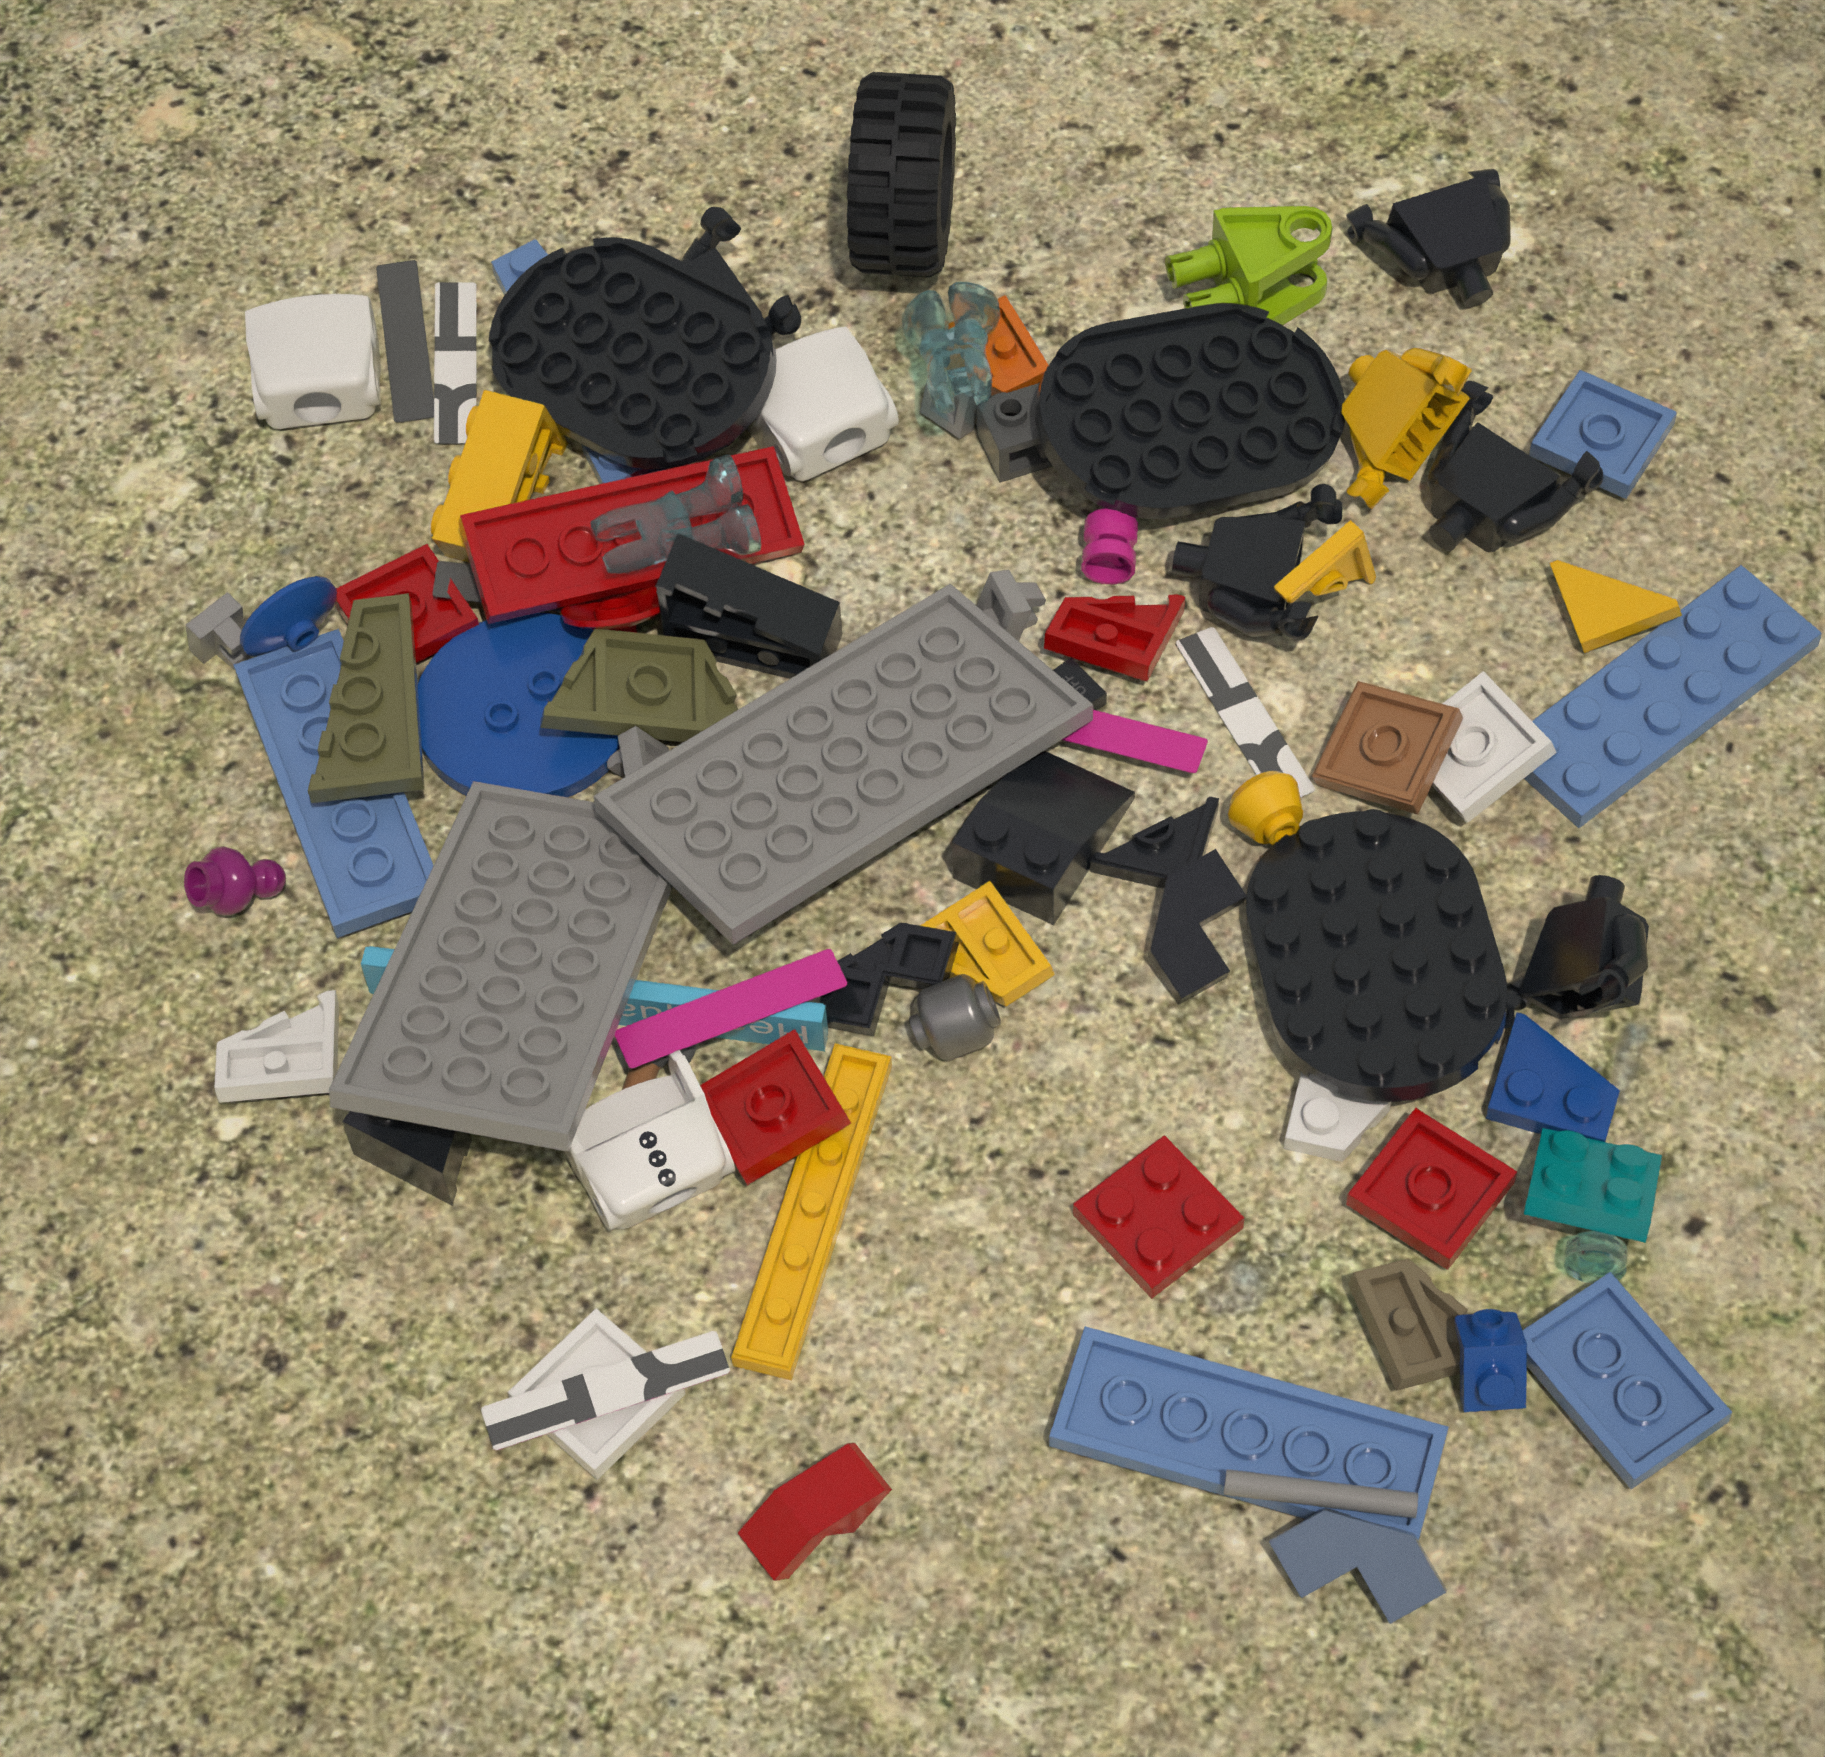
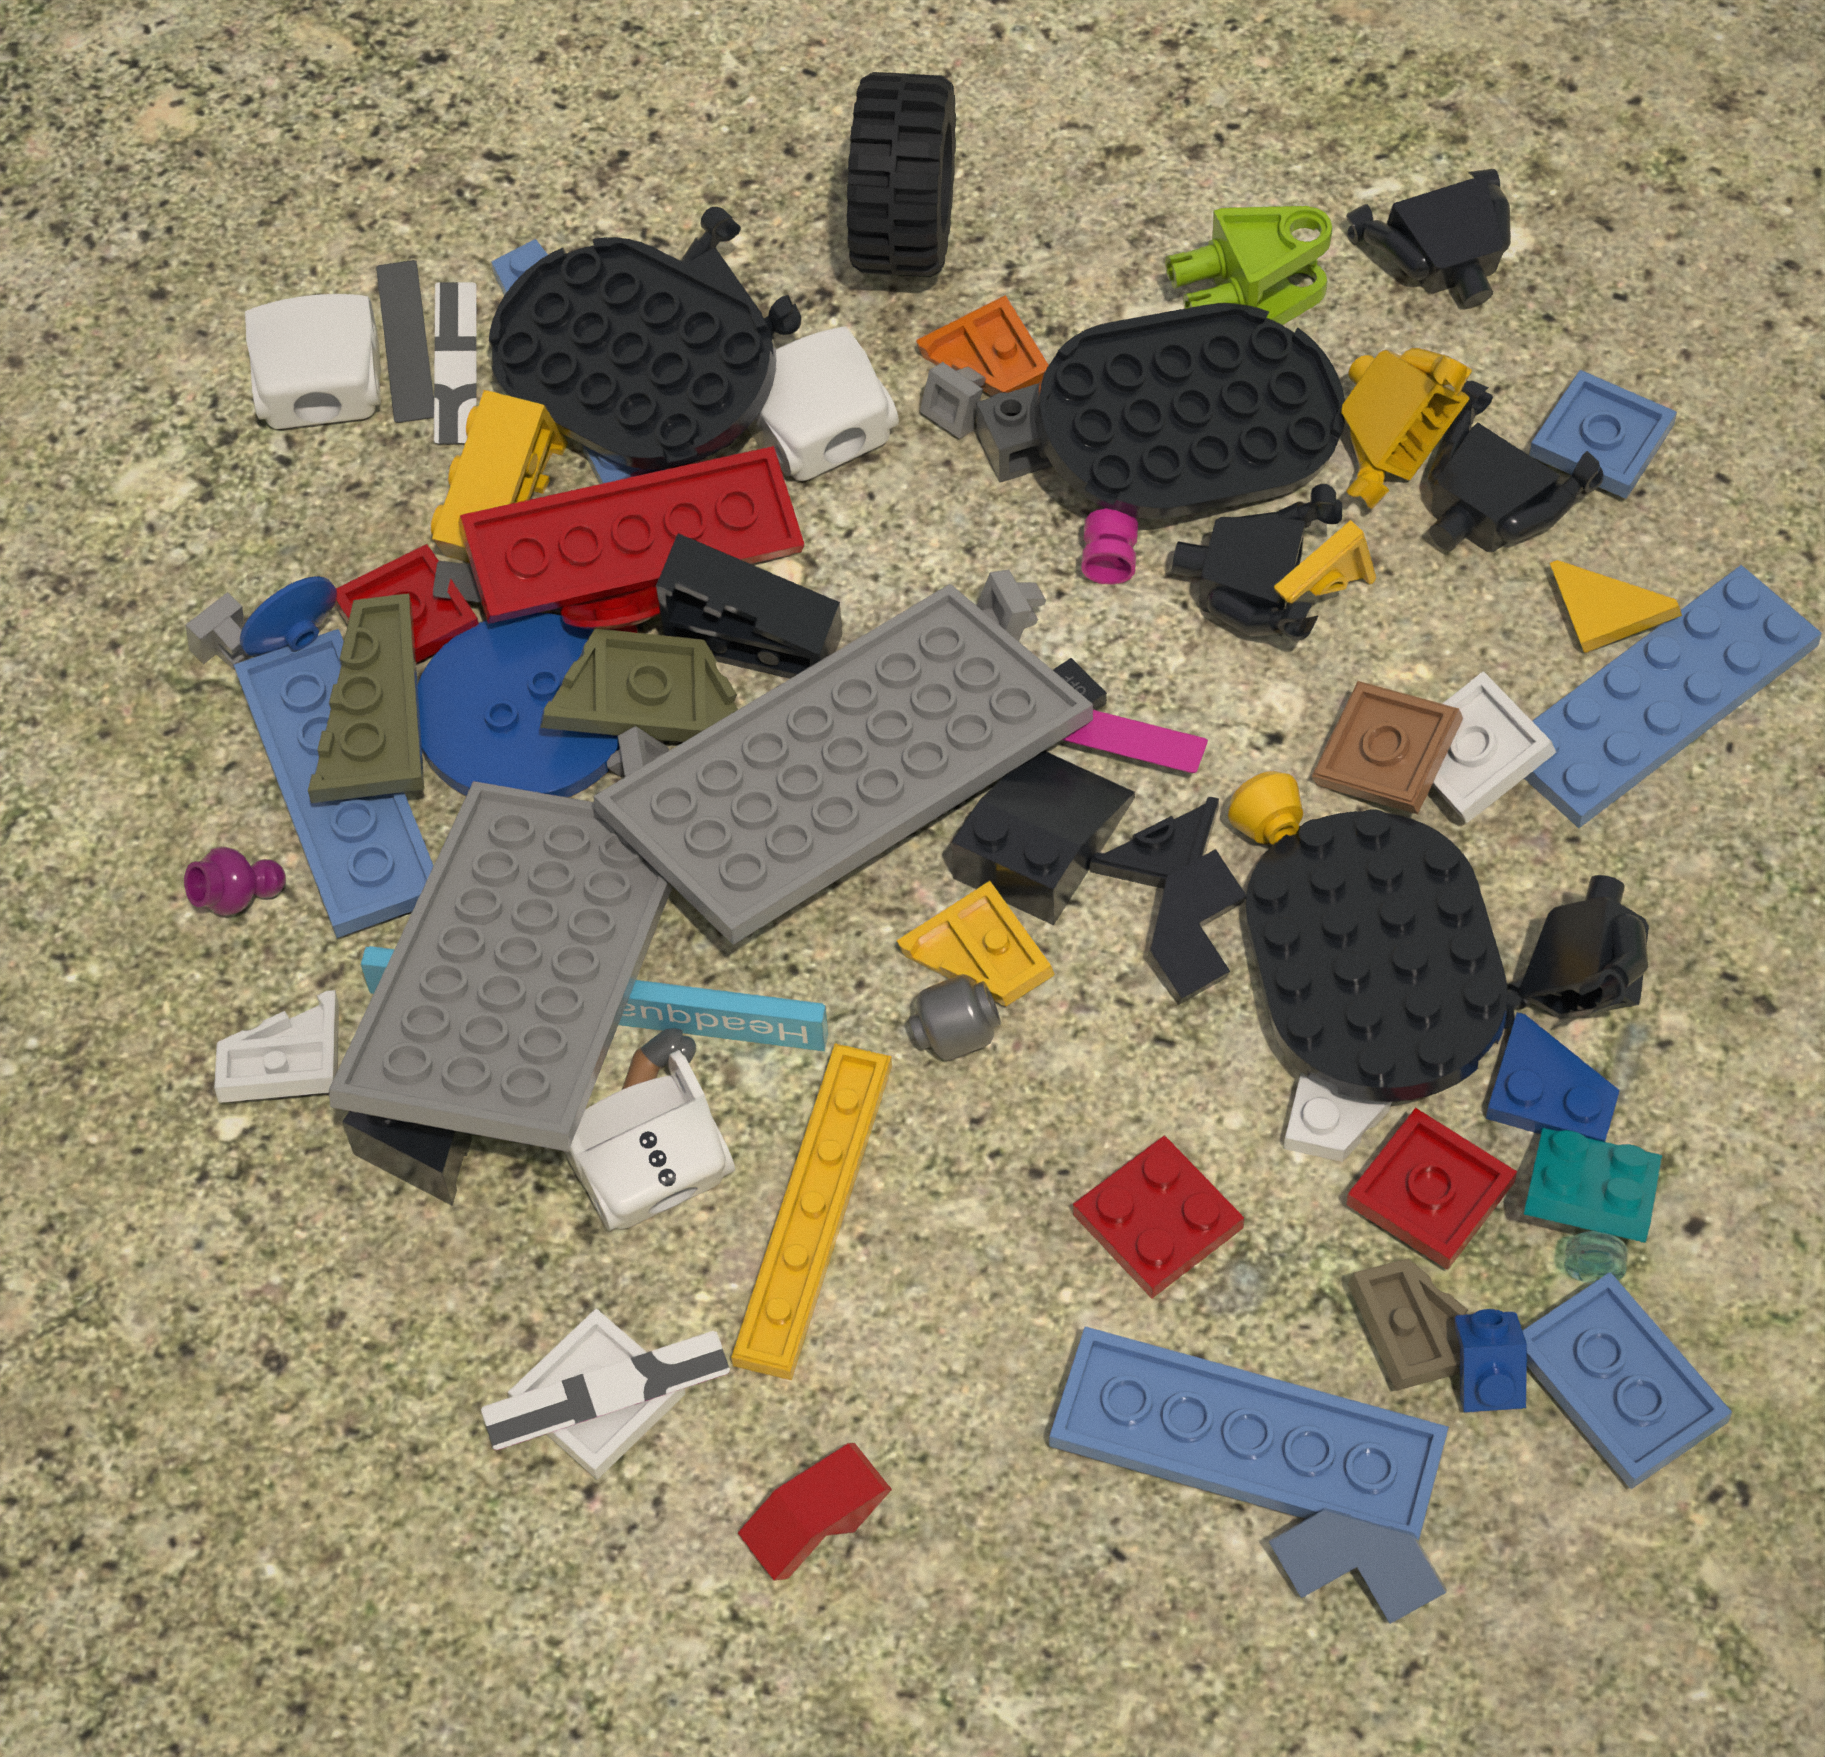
(667, 516): clear light blue piece -> none
(730, 1008): dark pink sticker -> none
(773, 1106): red plate -> none
(905, 957): black tile -> none
(955, 355): clear light blue piece -> none
(1114, 632): red wing -> none
(1240, 707): sticker -> none
(1321, 1493): light grey bar -> none

